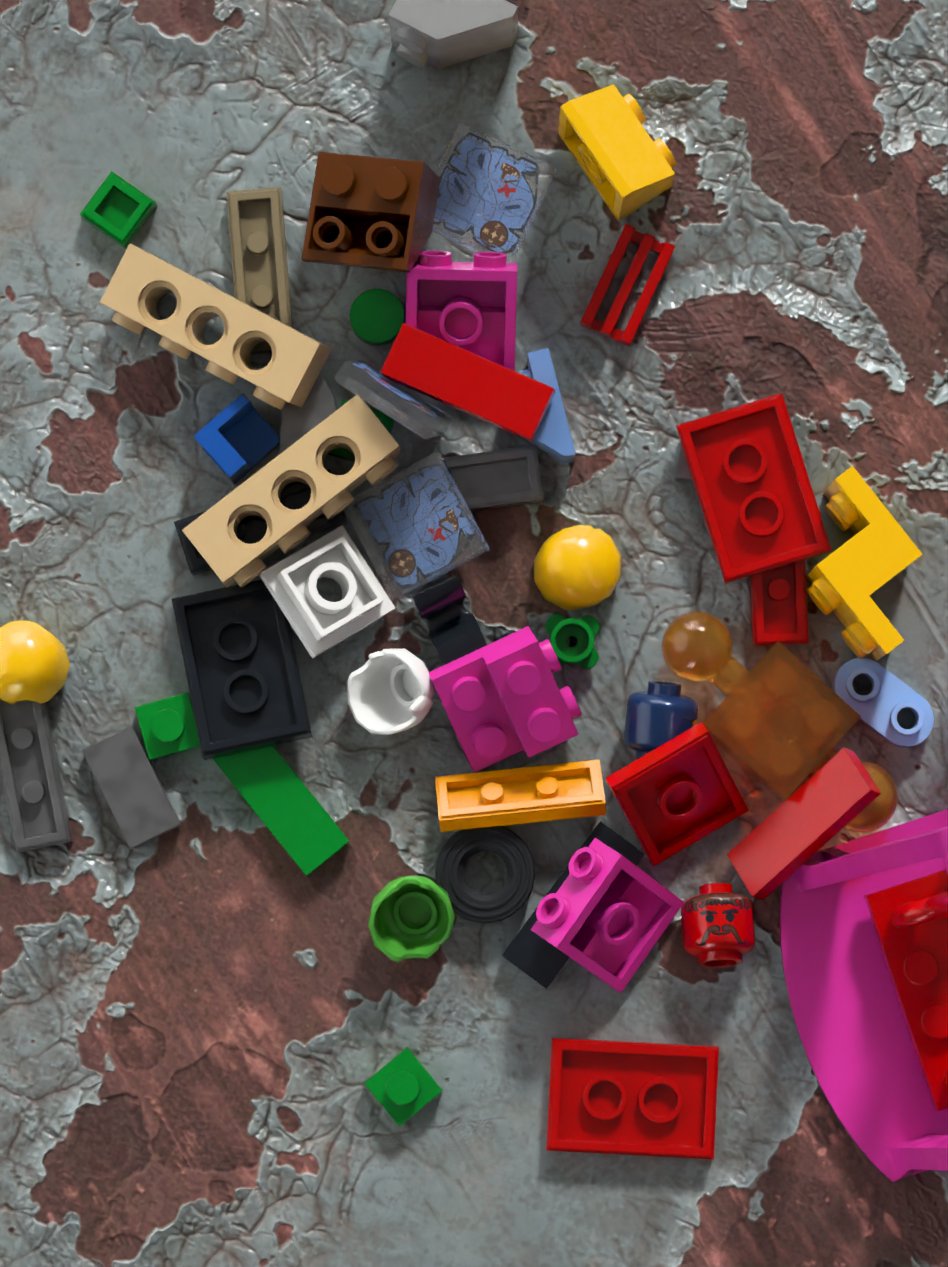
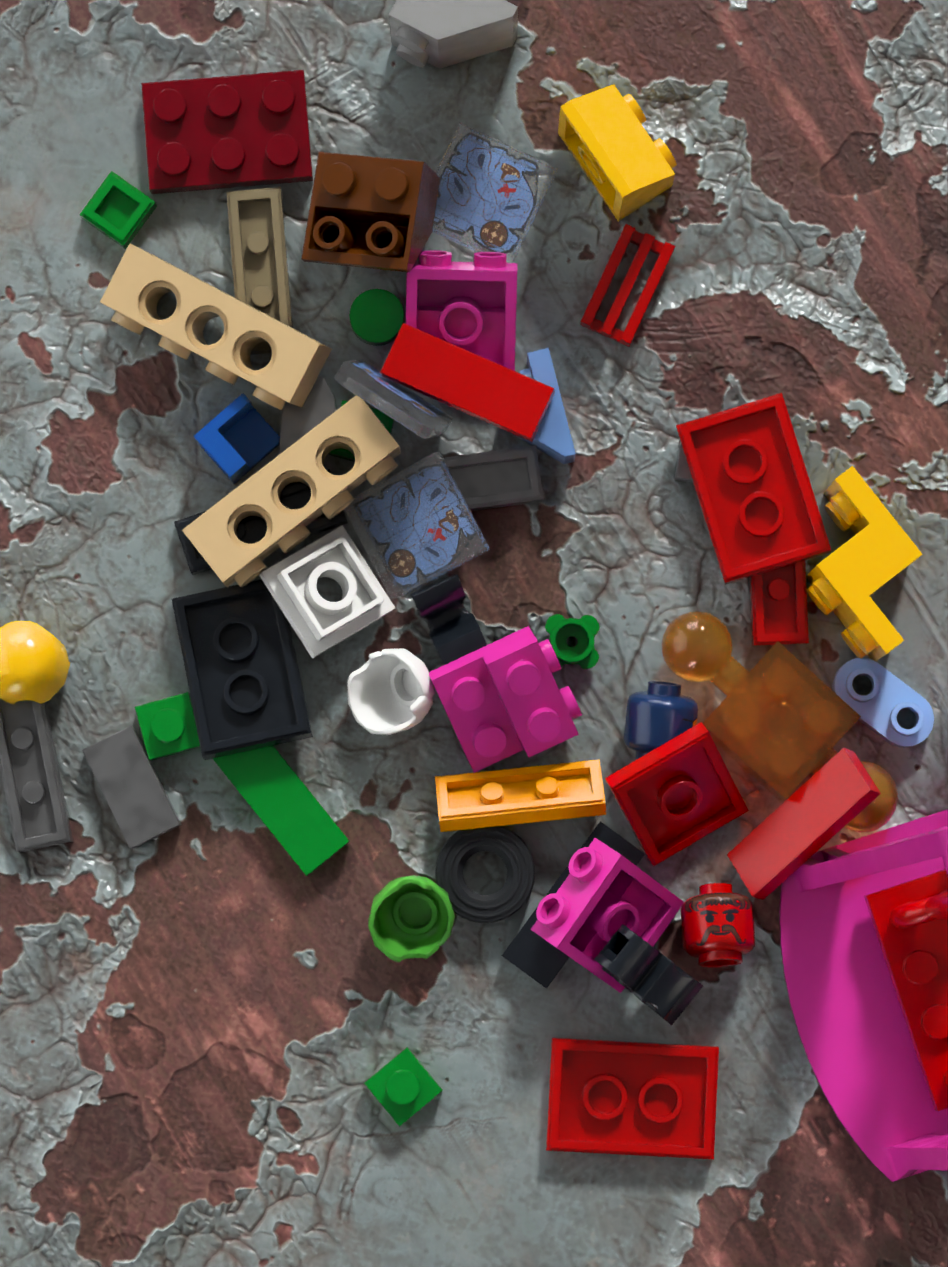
(227, 132): none -> dark red plate
(577, 567): yellow hair -> none
(648, 974): none -> black leg

